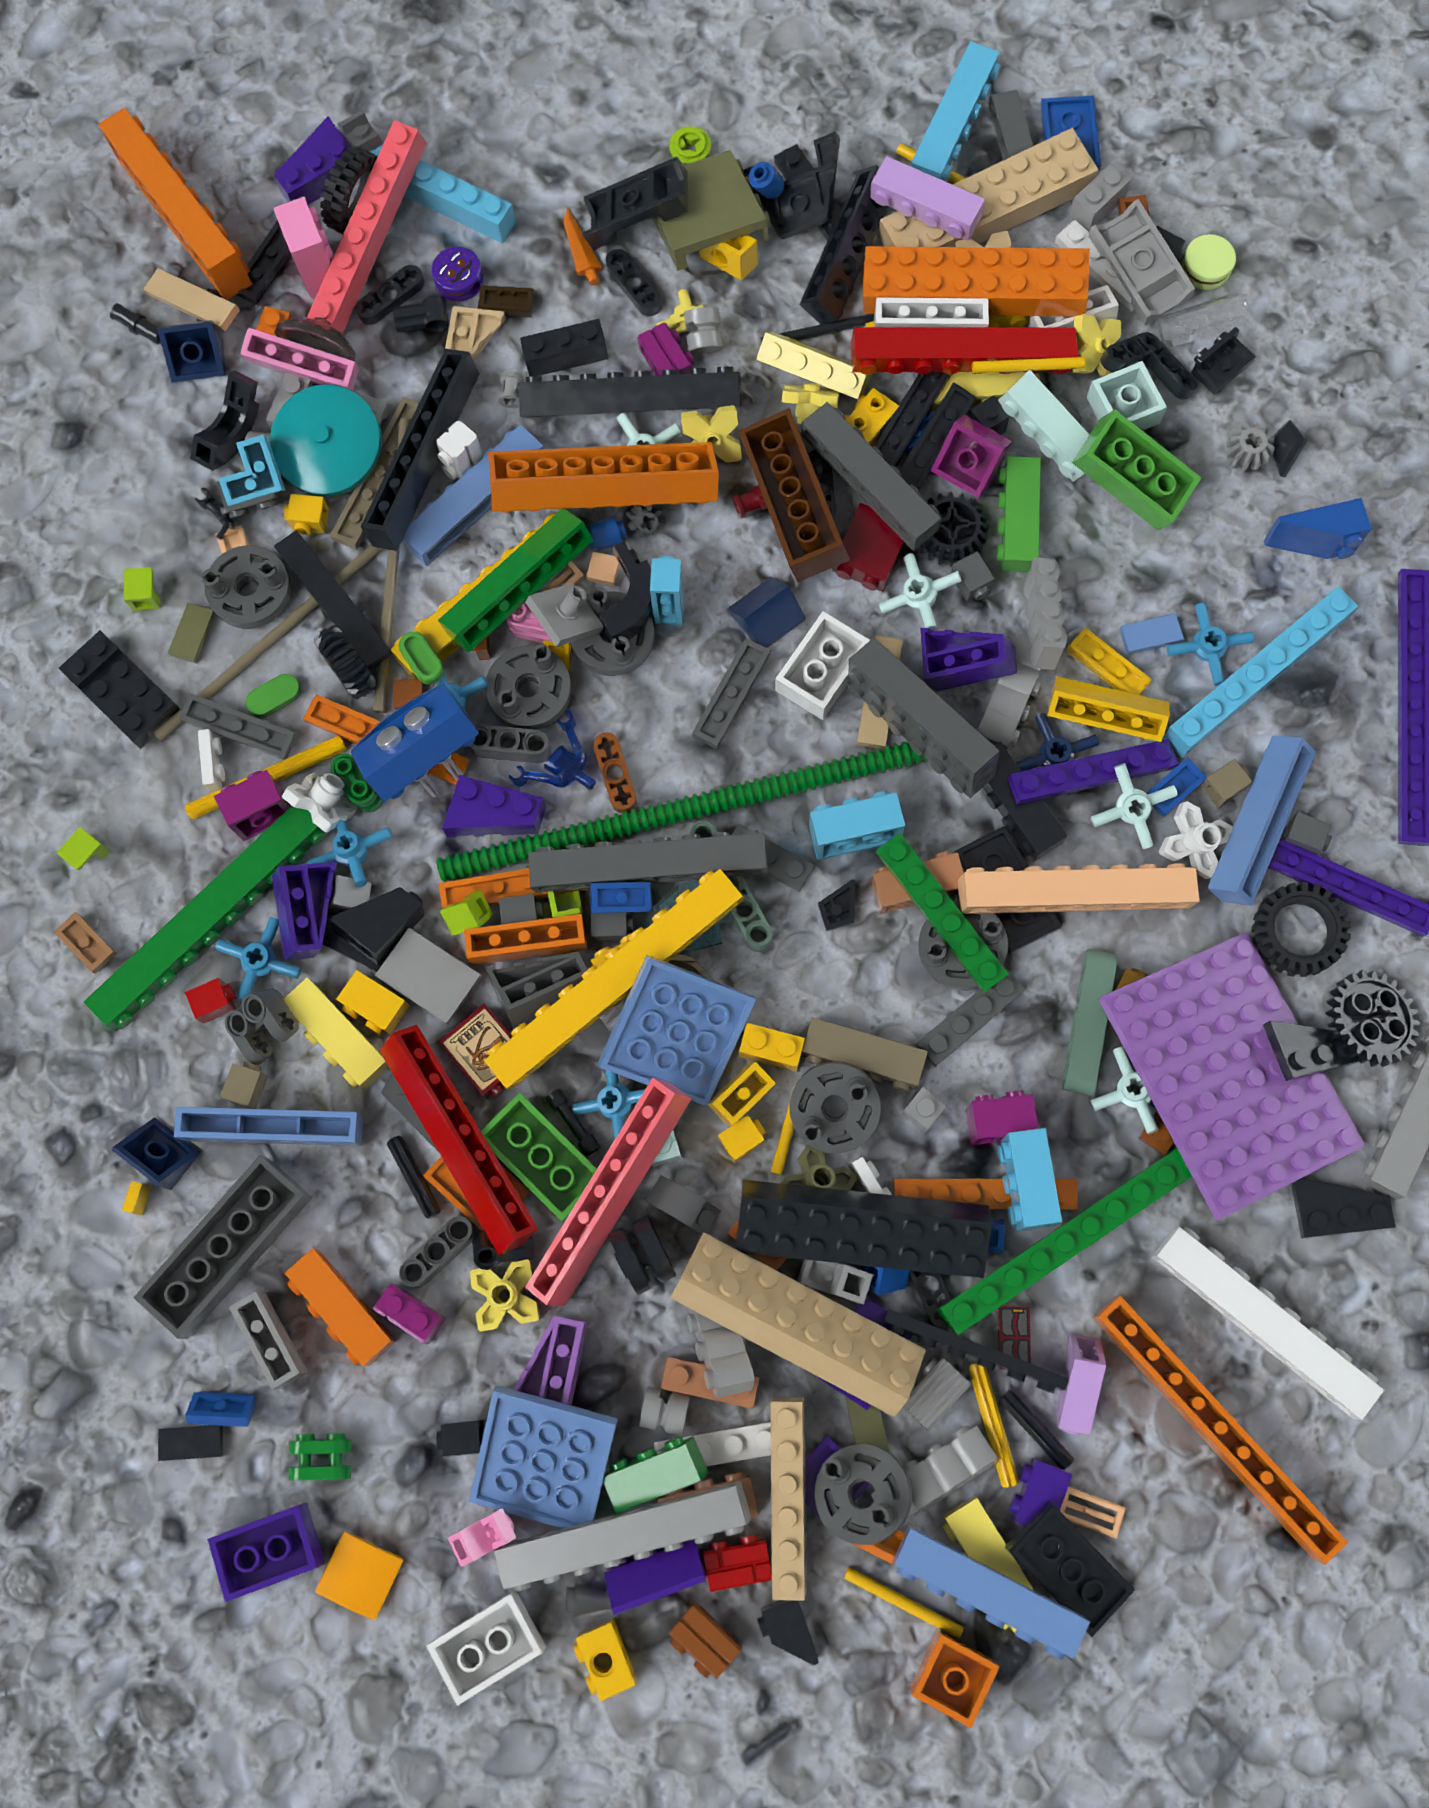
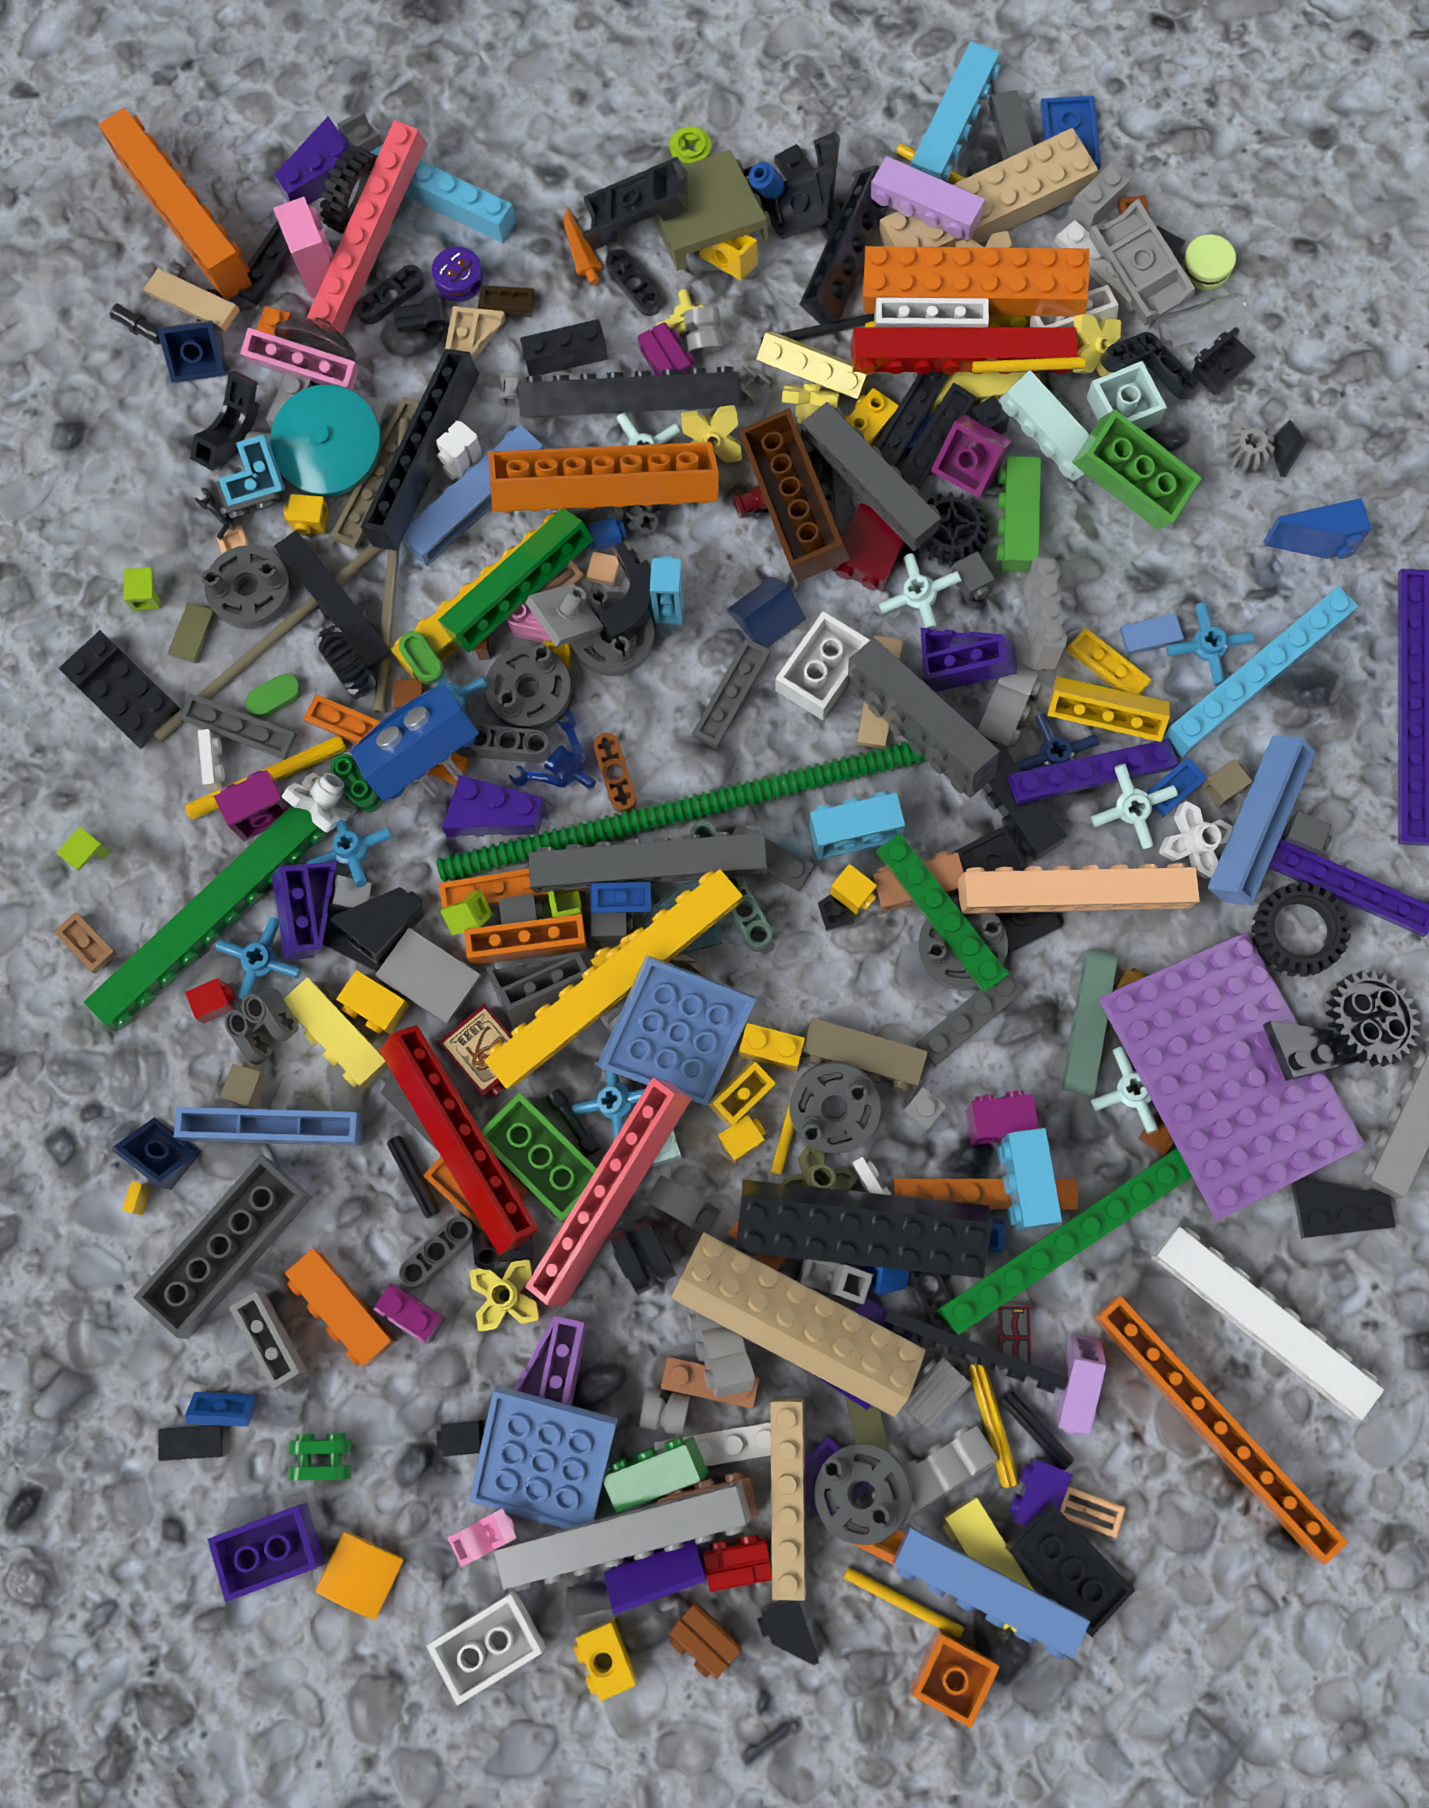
(854, 890): none -> yellow brick

